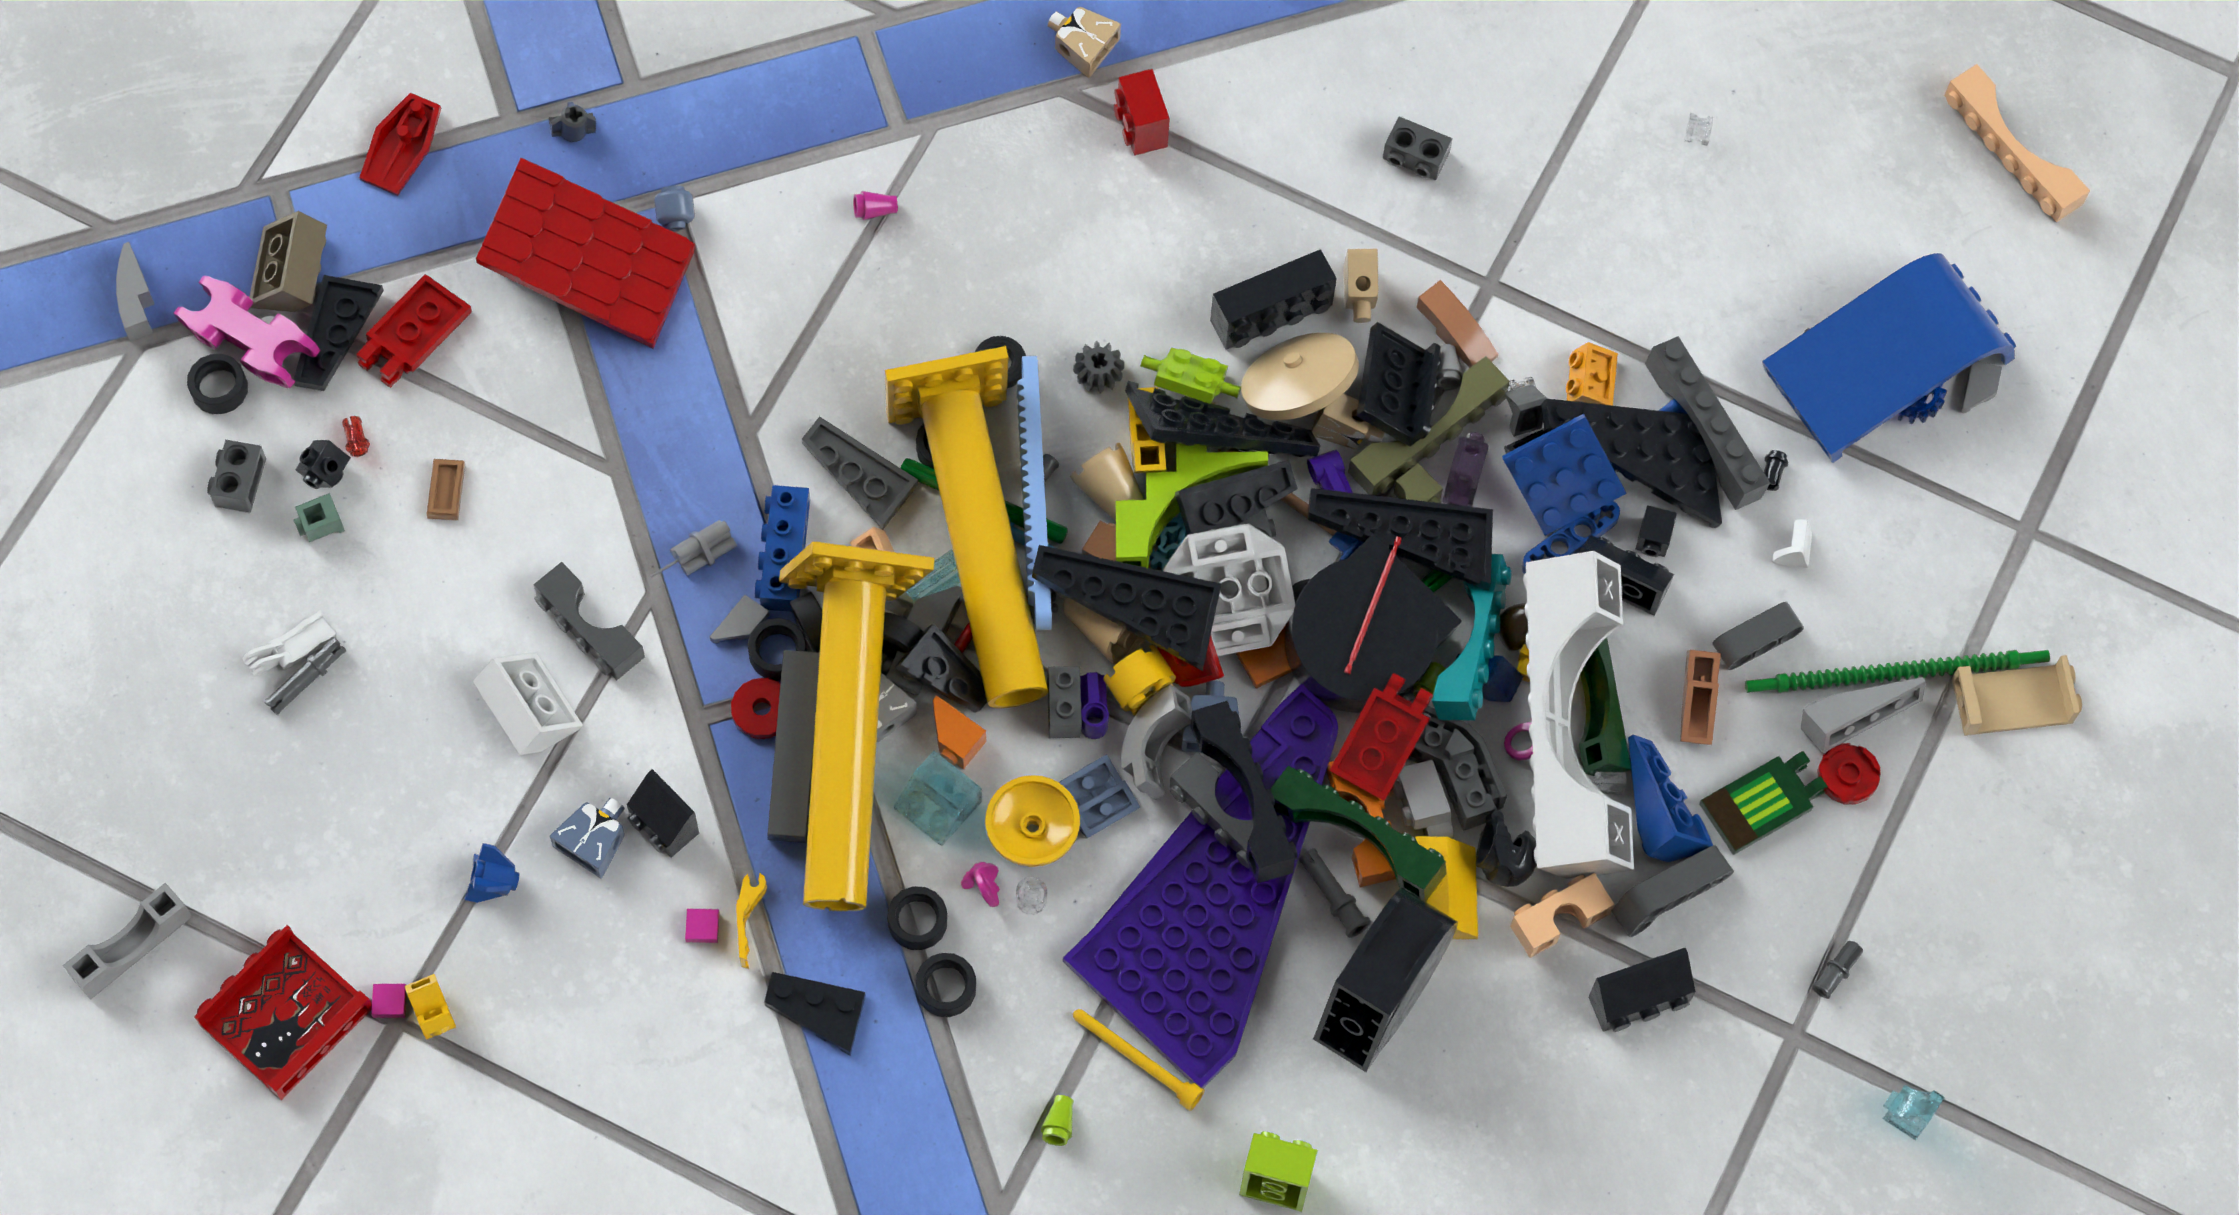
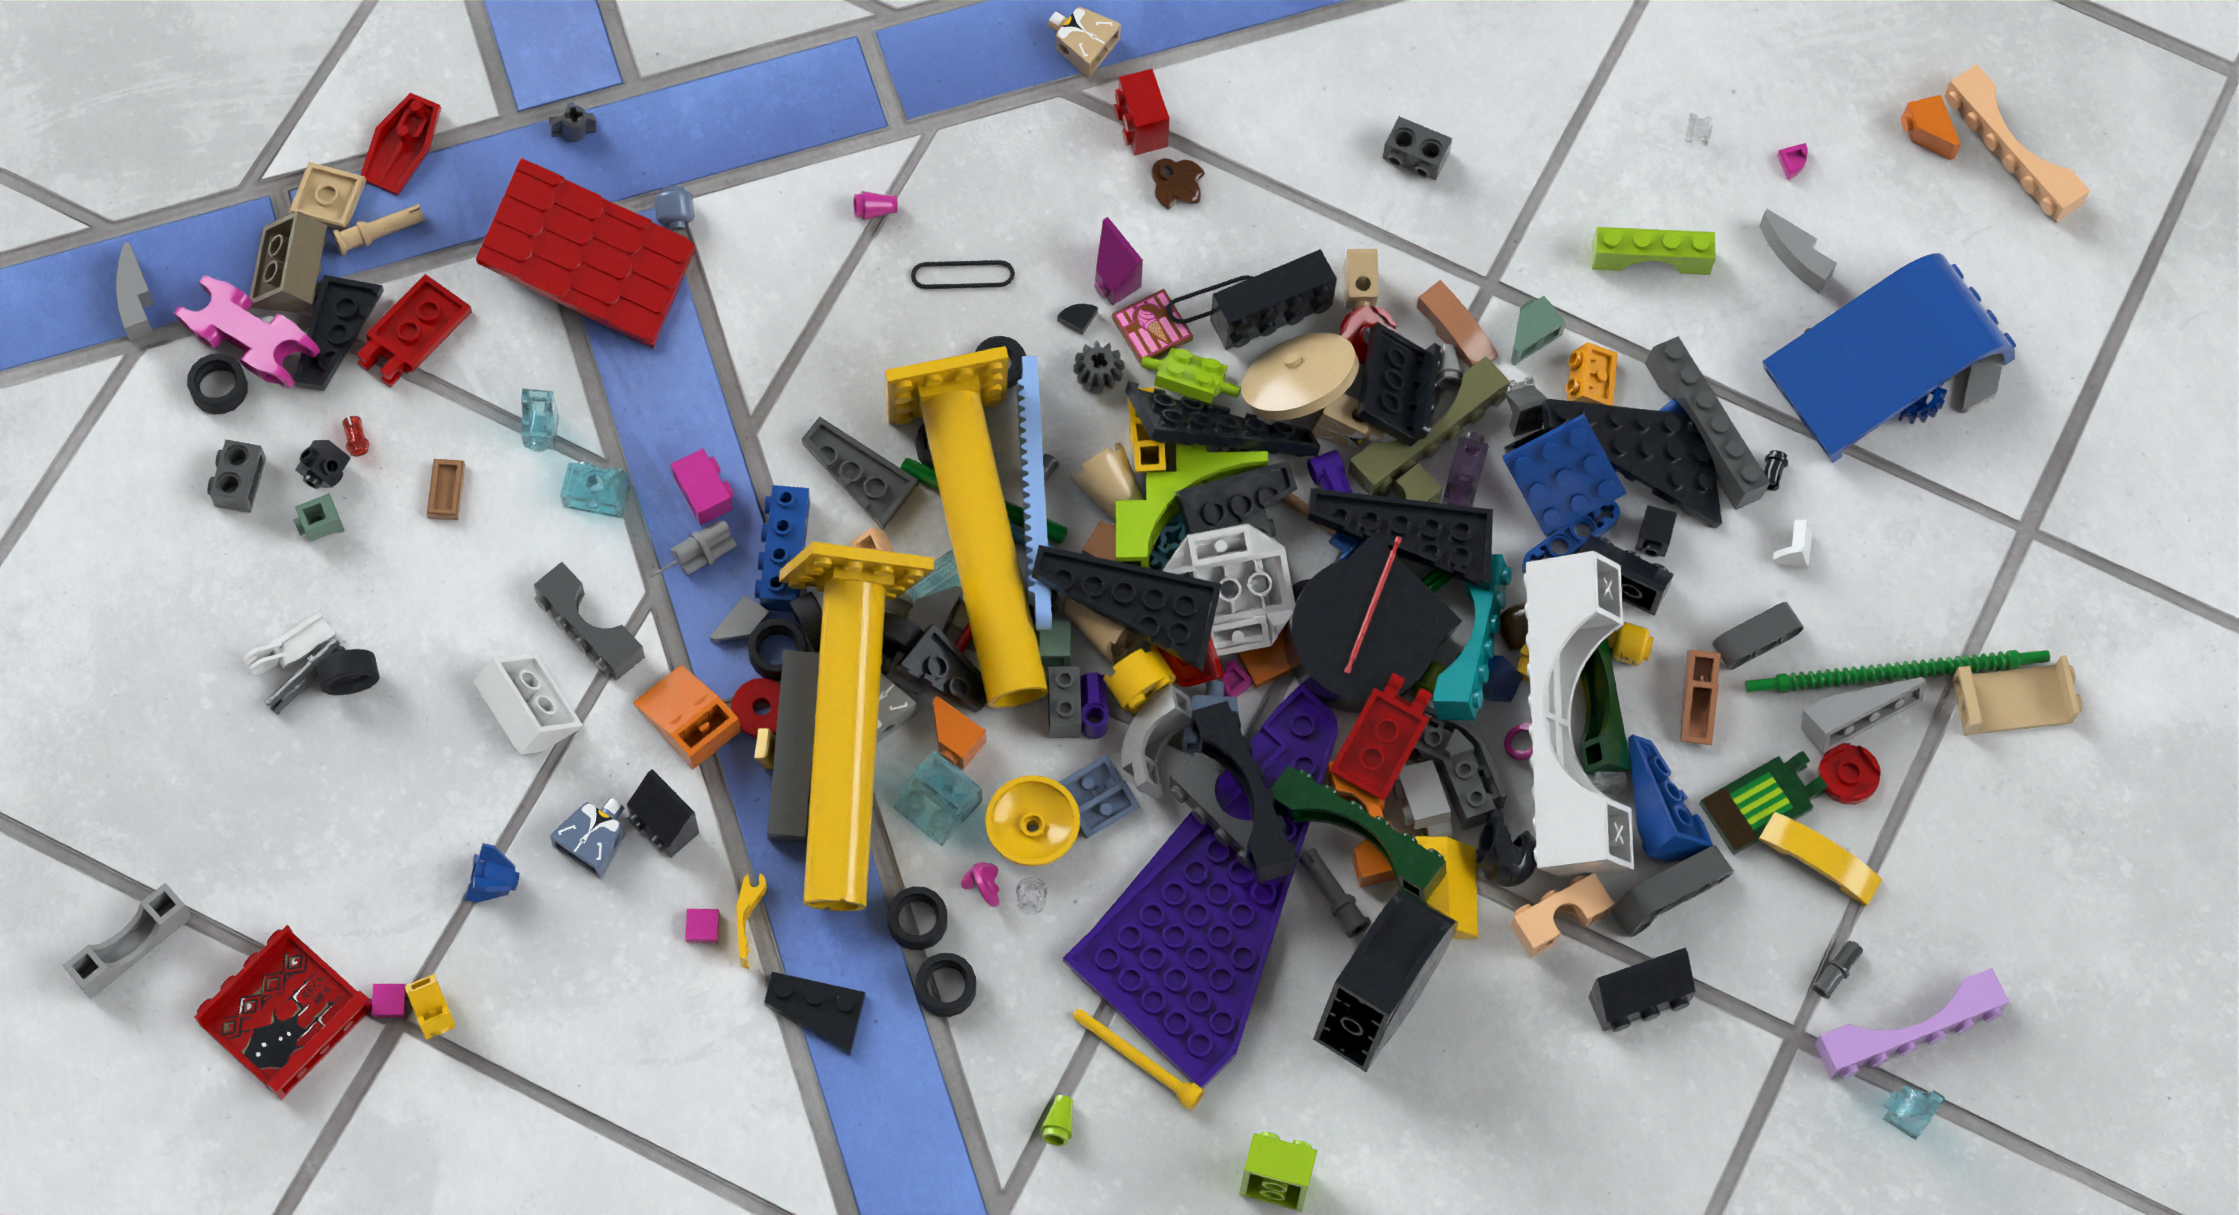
(328, 195): none -> tan plate
(348, 672): none -> black tyre
(364, 232): none -> tan pin
(539, 419): none -> clear light blue arch
(607, 501): none -> clear light blue brick
(688, 716): none -> orange slope
(702, 486): none -> dark pink brick
(765, 748): none -> yellow tile
(960, 263): none -> black piece
(1056, 644): none -> sand green brick
(1078, 316): none -> black tile
(1117, 265): none -> magenta slope
(1149, 328): none -> tile
(1179, 185): none -> reddish brown plate
(1190, 295): none -> black piece
(1235, 680): none -> dark pink tile
(1360, 319): none -> red tile
(1536, 328): none -> sand green slope
(1630, 644): none -> yellow head
(1686, 250): none -> lime arch
(1793, 159): none -> dark pink tile
(1797, 251): none -> light grey slope
(1822, 855): none -> yellow slope
(1852, 1047): none -> lavender arch
(1931, 126): none -> orange slope

